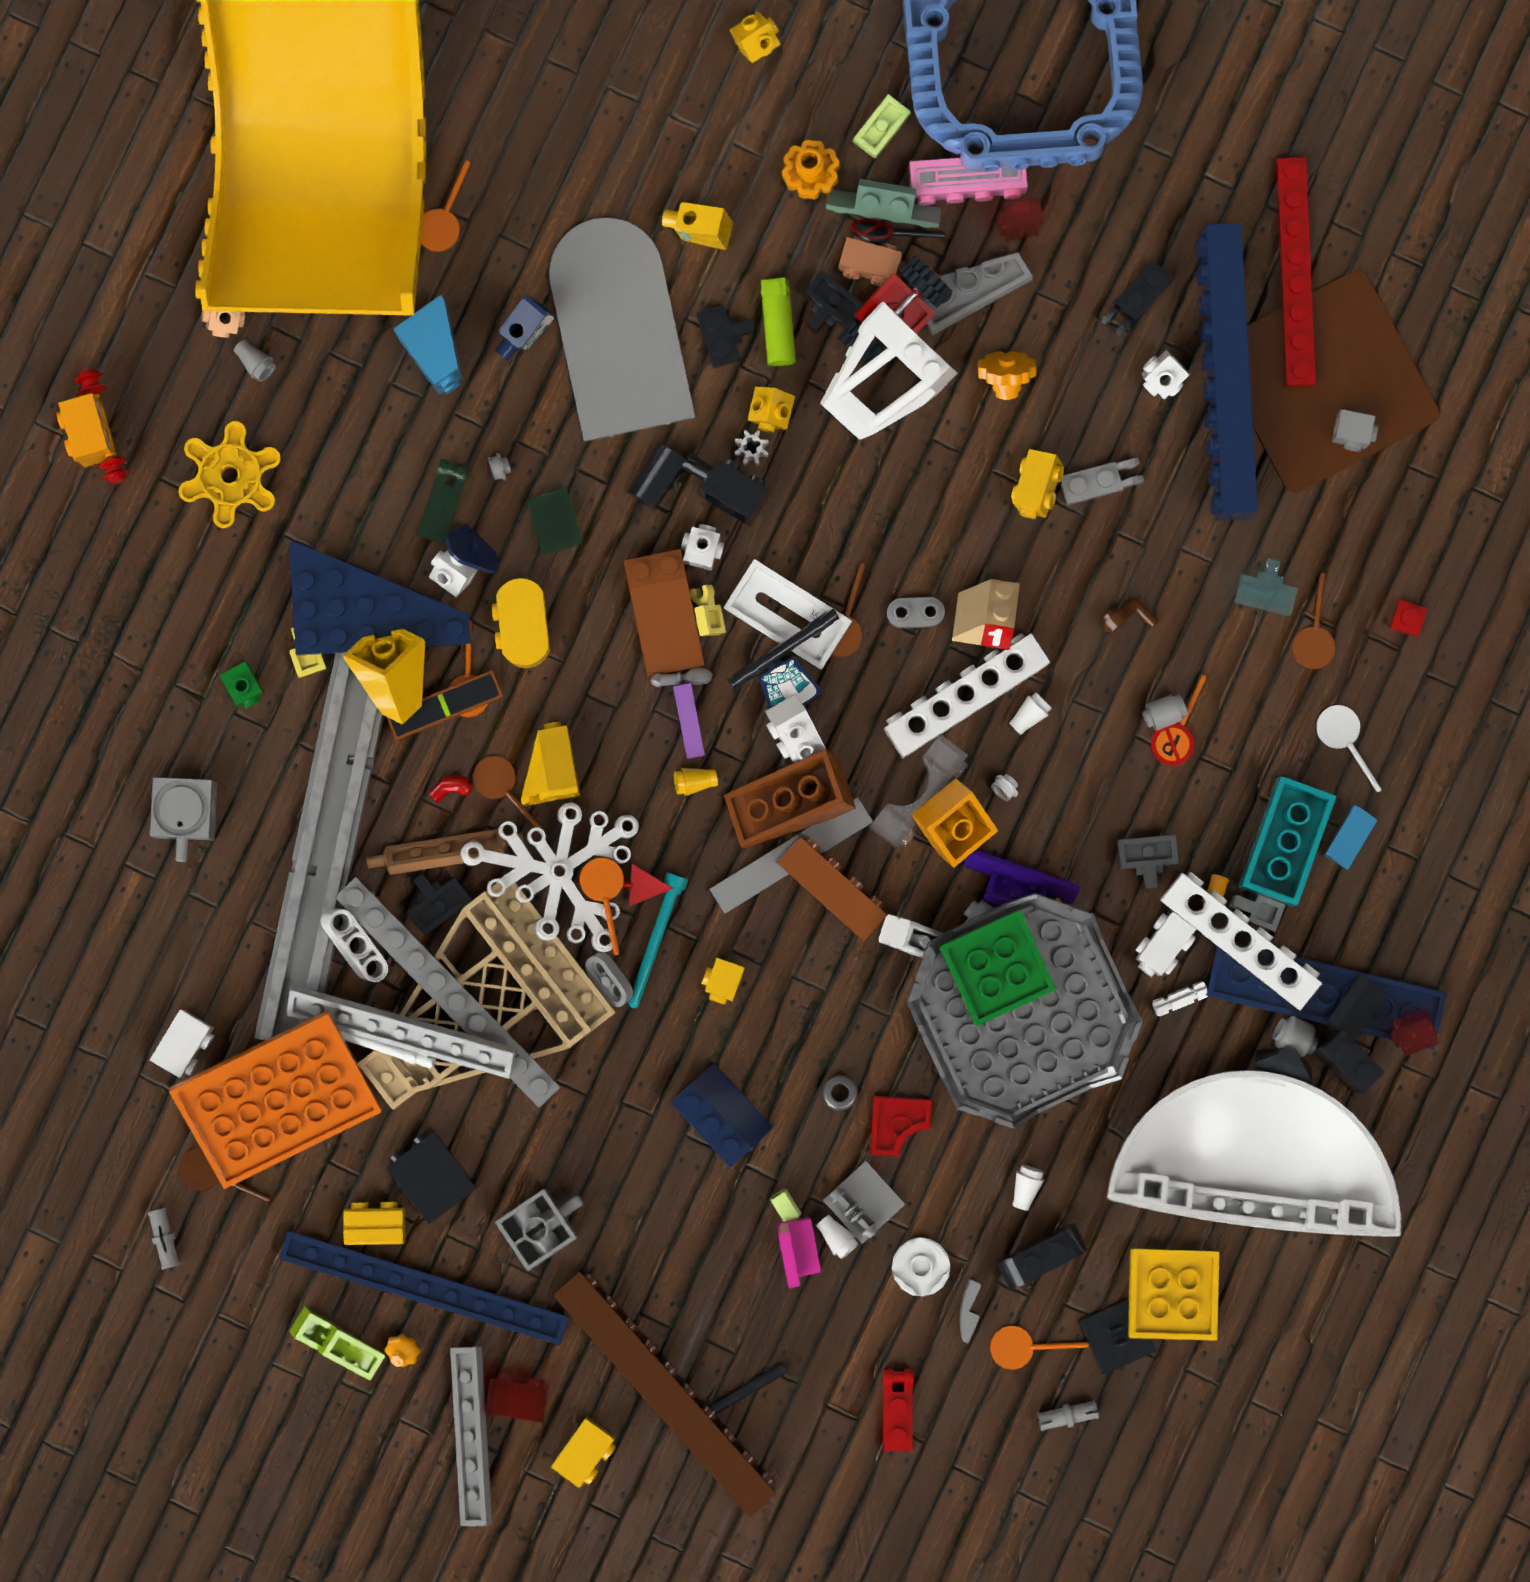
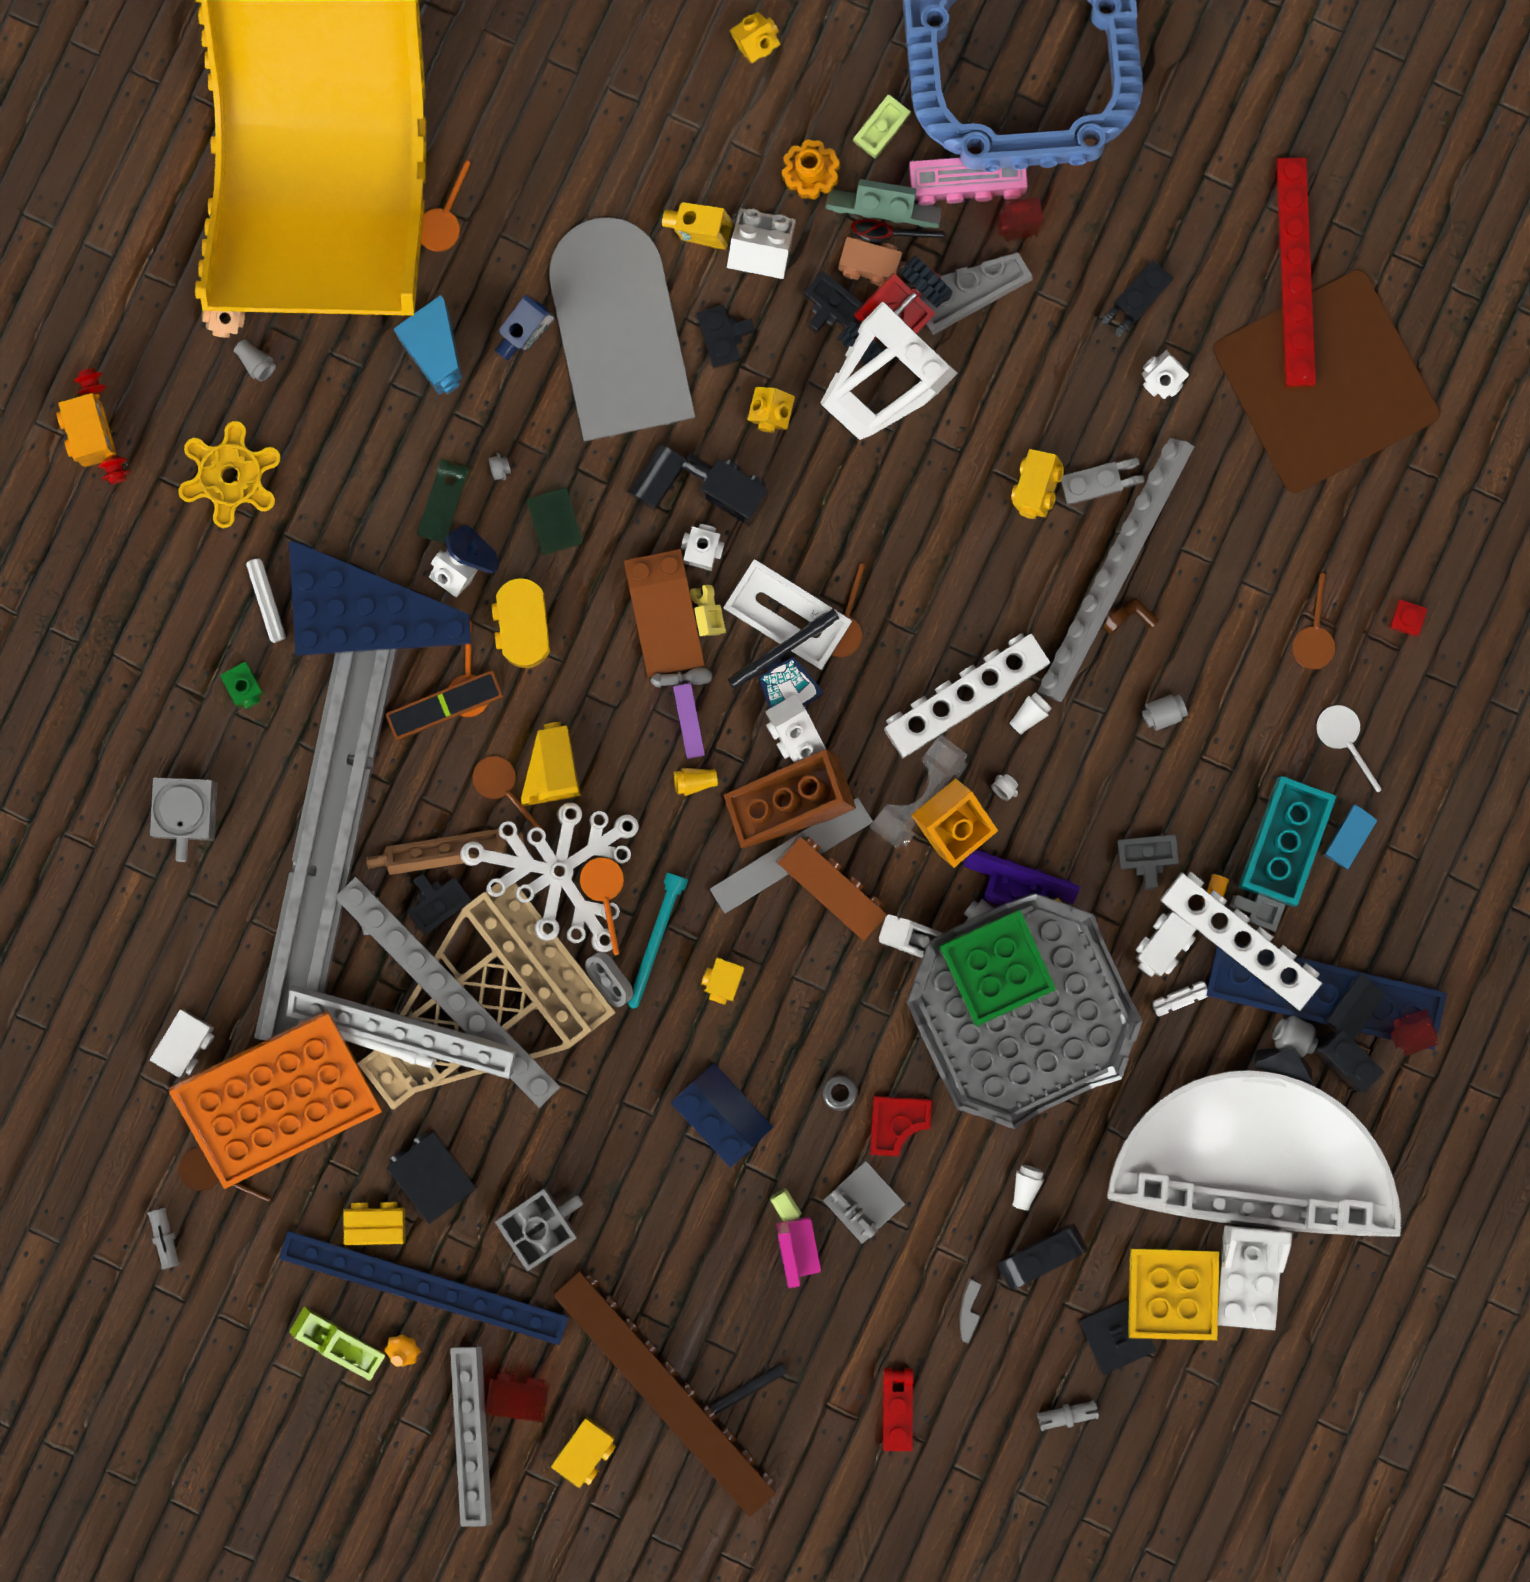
(266, 600): none -> white axle
(306, 664): light yellow plate -> none
(366, 951): white beam -> none
(390, 672): yellow slope -> none
(450, 784): red arm -> none
(643, 885): red piece -> none
(748, 456): white gear -> none
(761, 243): none -> white slope
(778, 322): lime piece -> none
(837, 1237): white cone -> none
(915, 612): light grey plate -> none
(921, 1266): white tile -> none
(987, 614): tan slope -> none
(1007, 372): light orange plant -> none
(1013, 1347): orange piece -> none
(1115, 569): none -> light grey plate
(1175, 743): piece -> none
(1227, 372): dark blue brick -> none
(1251, 1275): none -> white bracket
(1266, 591): clear light blue hinge -> none
(1354, 430): light grey brick -> none

